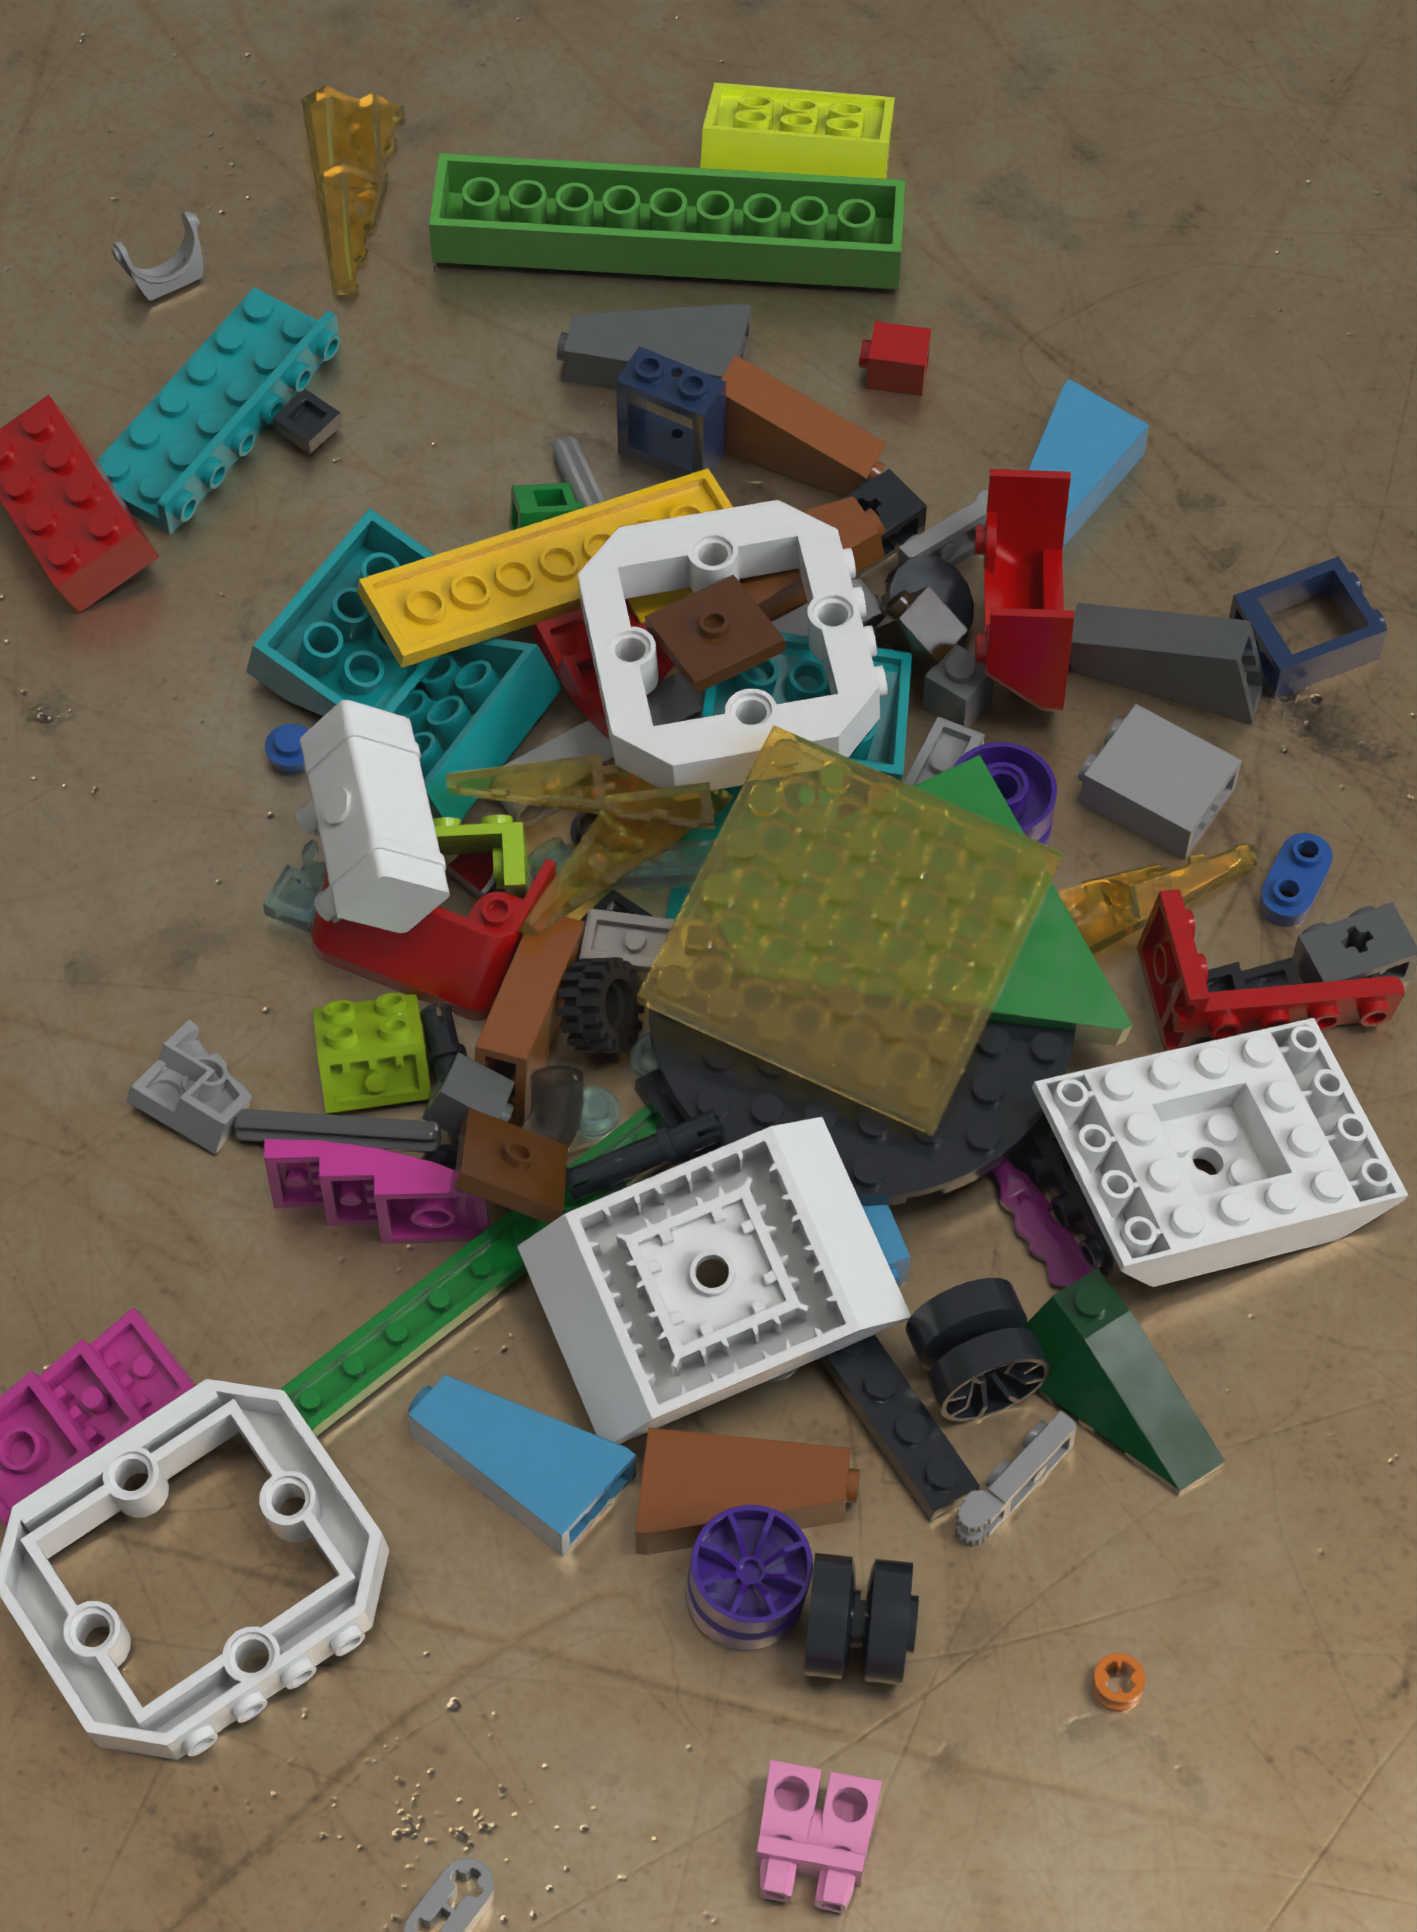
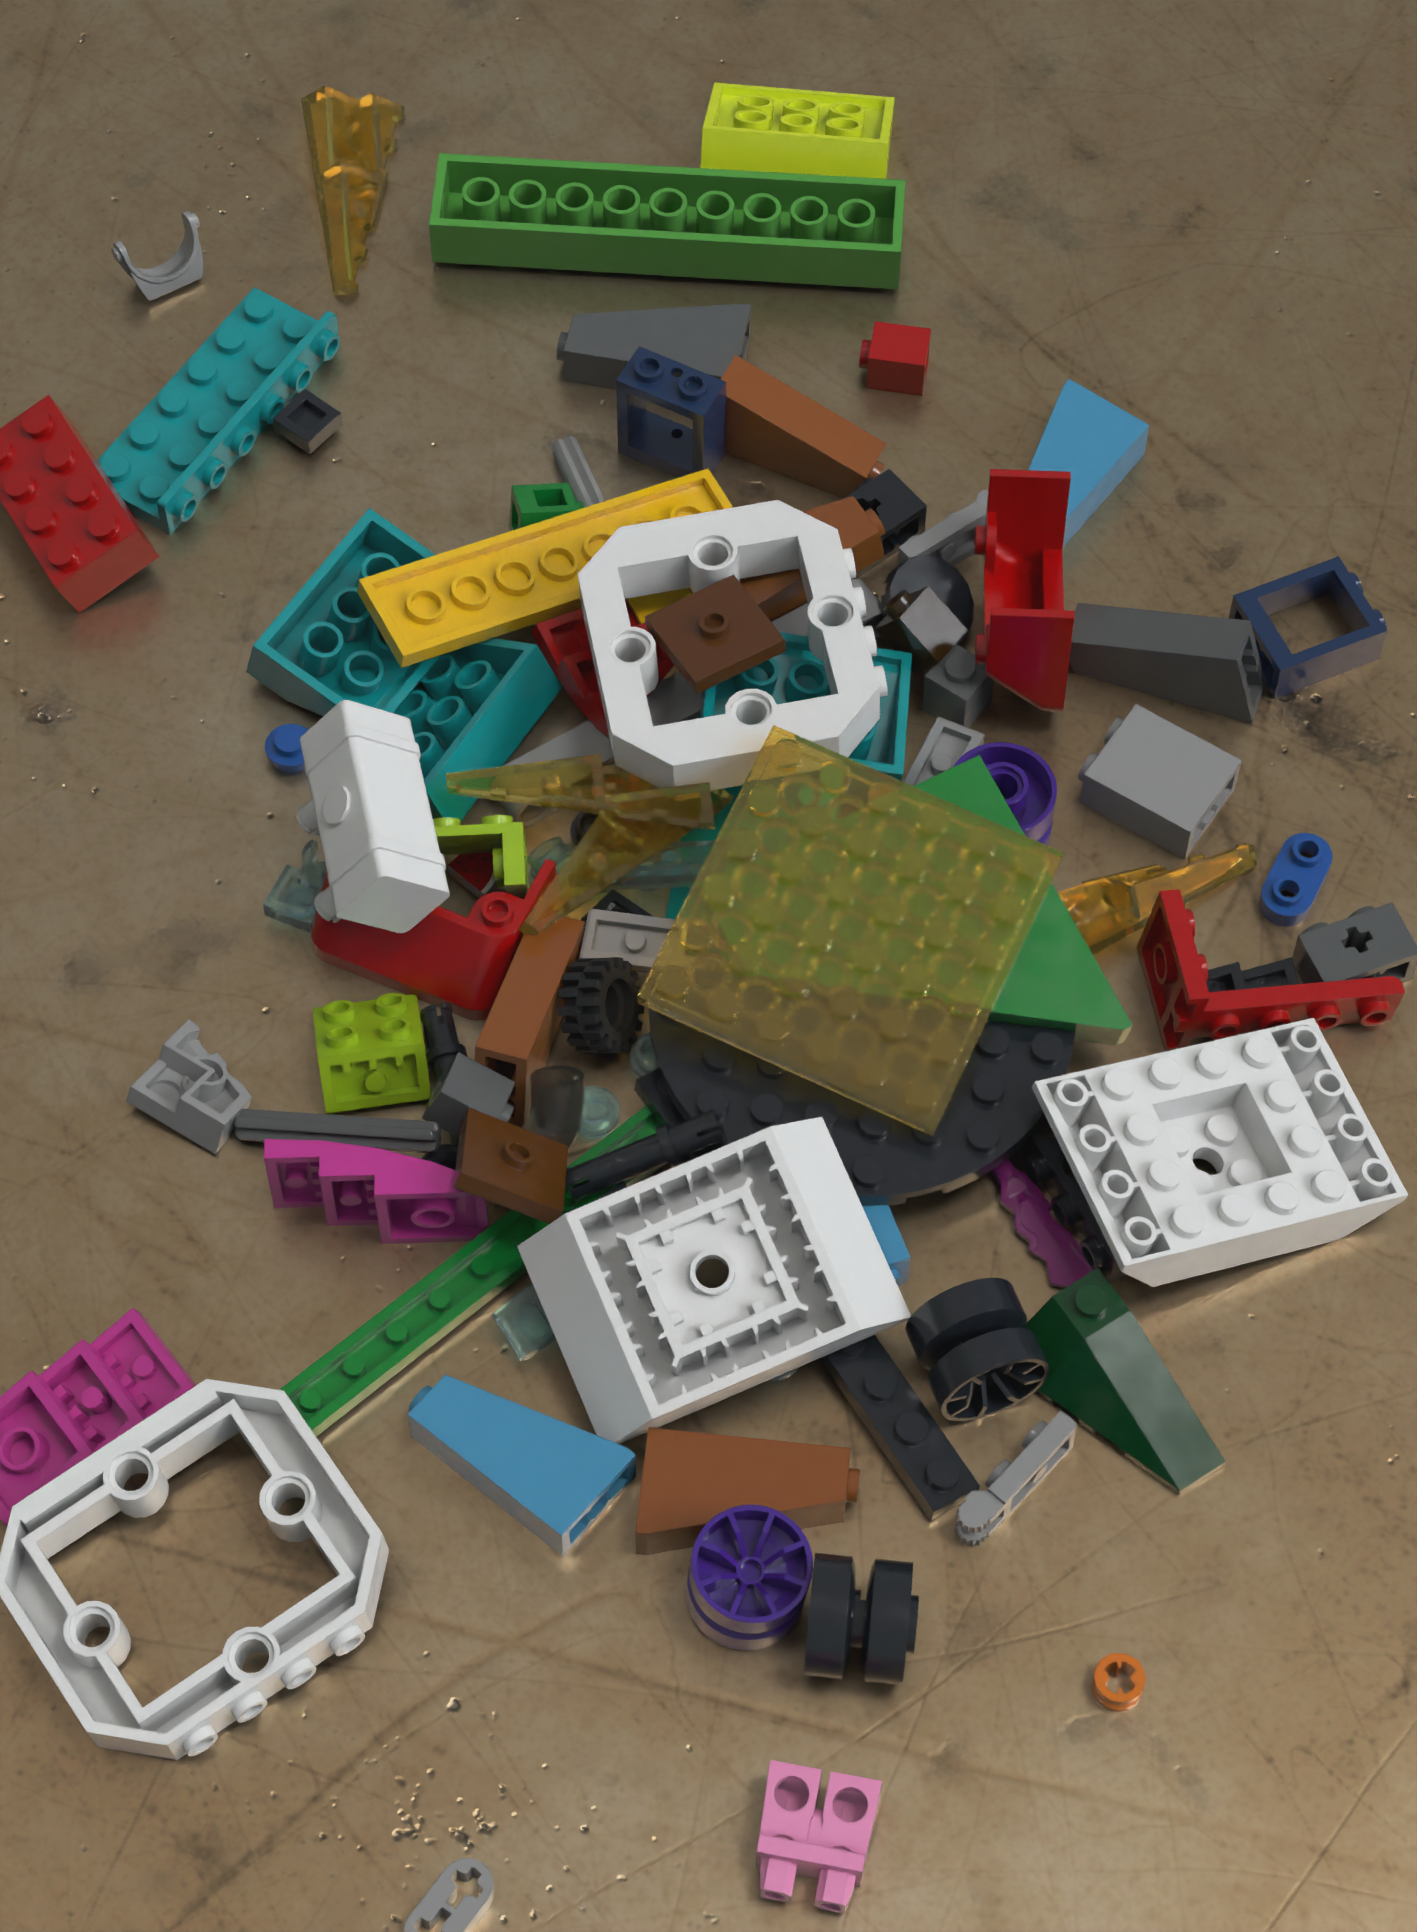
(525, 1324): none -> clear light blue plate

